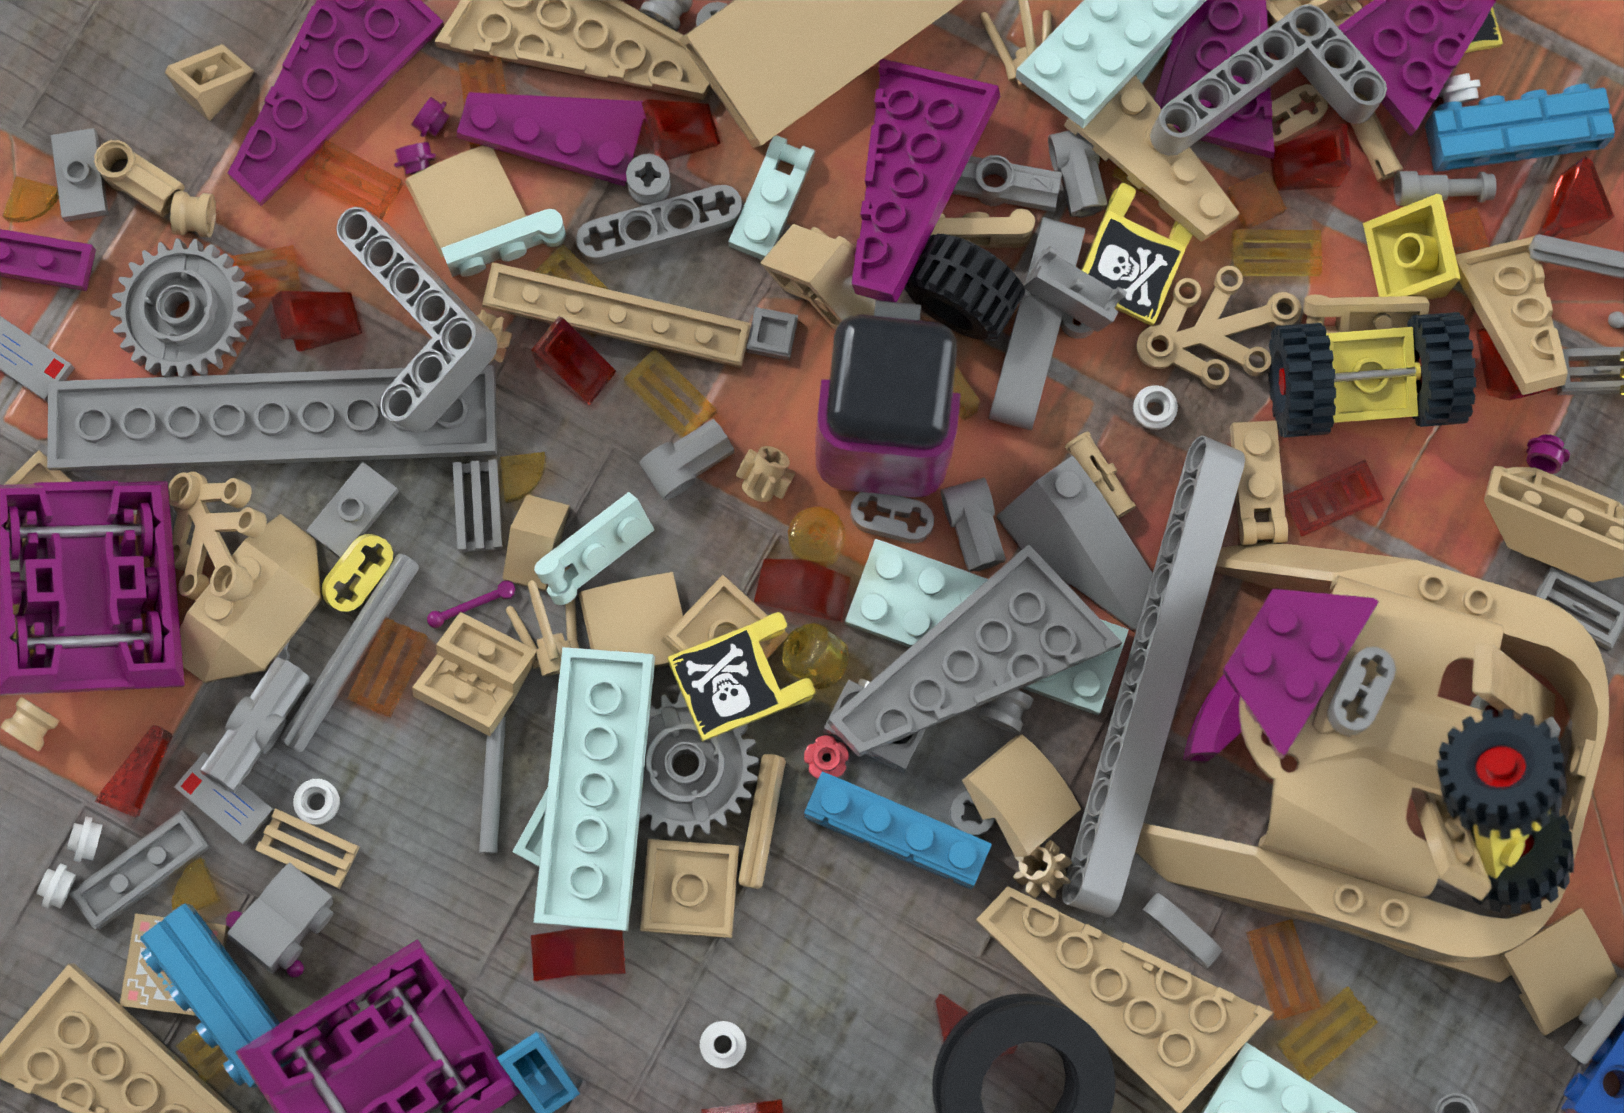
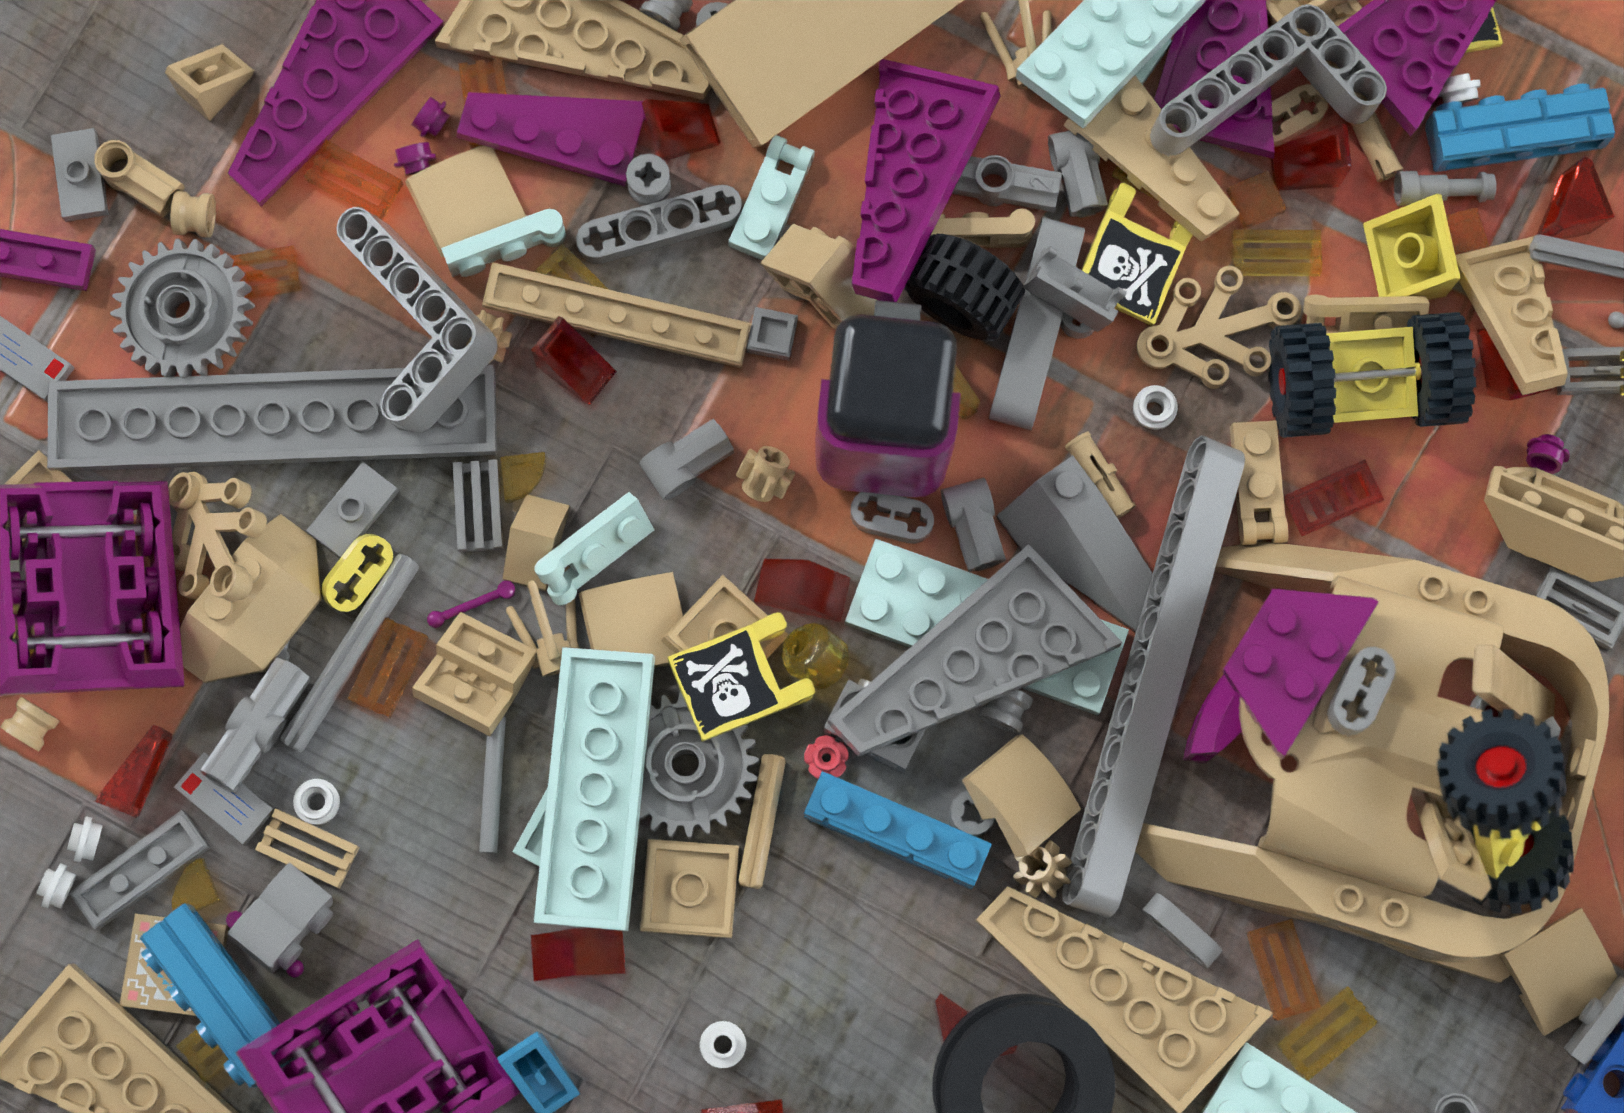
(29, 200): clear yellow tile -> none
(315, 317): clear red slope -> none
(695, 421): clear yellow tile -> none
(817, 520): clear yellow head -> none

